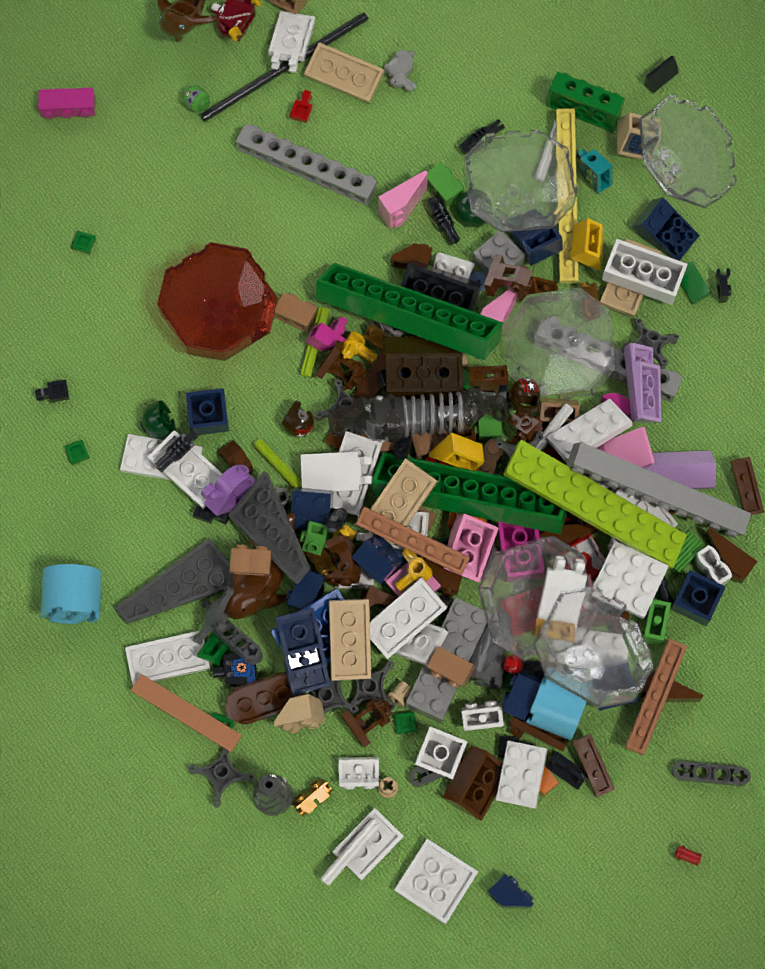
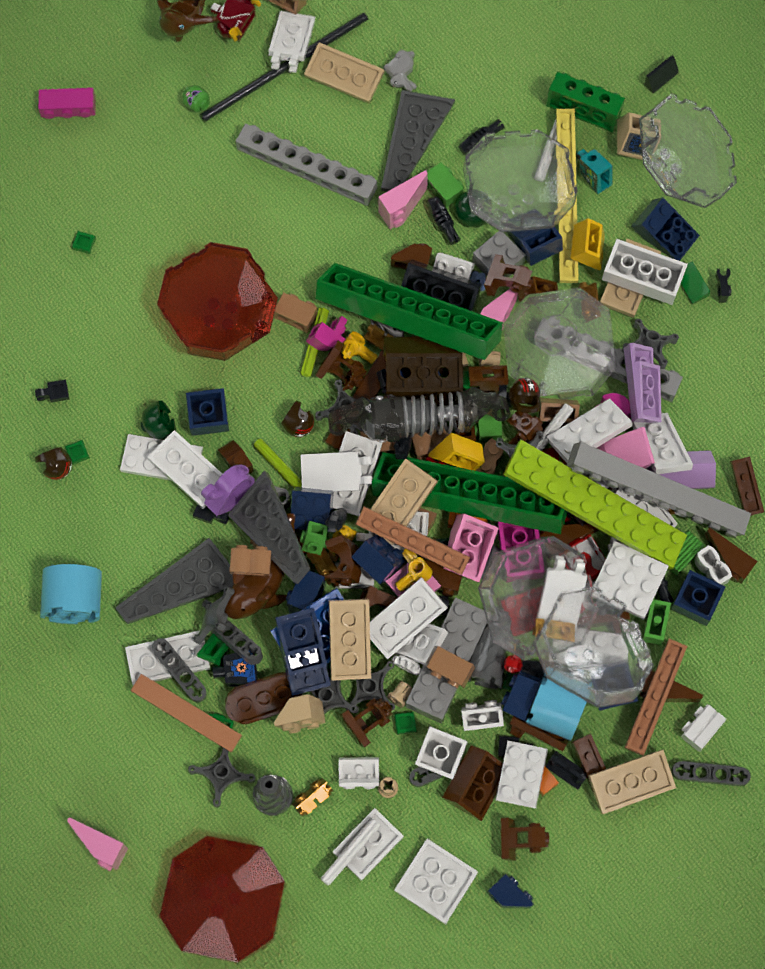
(57, 463): none -> dark brown helmet
(102, 847): none -> bright pink slope
(177, 450): black hinge -> none
(179, 670): none -> dark grey beam
(223, 899): none -> clear red windscreen
(302, 109): red plate -> none
(407, 664): none -> white gear
(414, 128): none -> dark grey wing
(492, 360): none -> tan bush
(537, 838): none -> reddish brown tile
(632, 781): none -> tan plate
(666, 446): none -> white plate
(687, 855): red pin -> none
(703, 727): none -> white brick

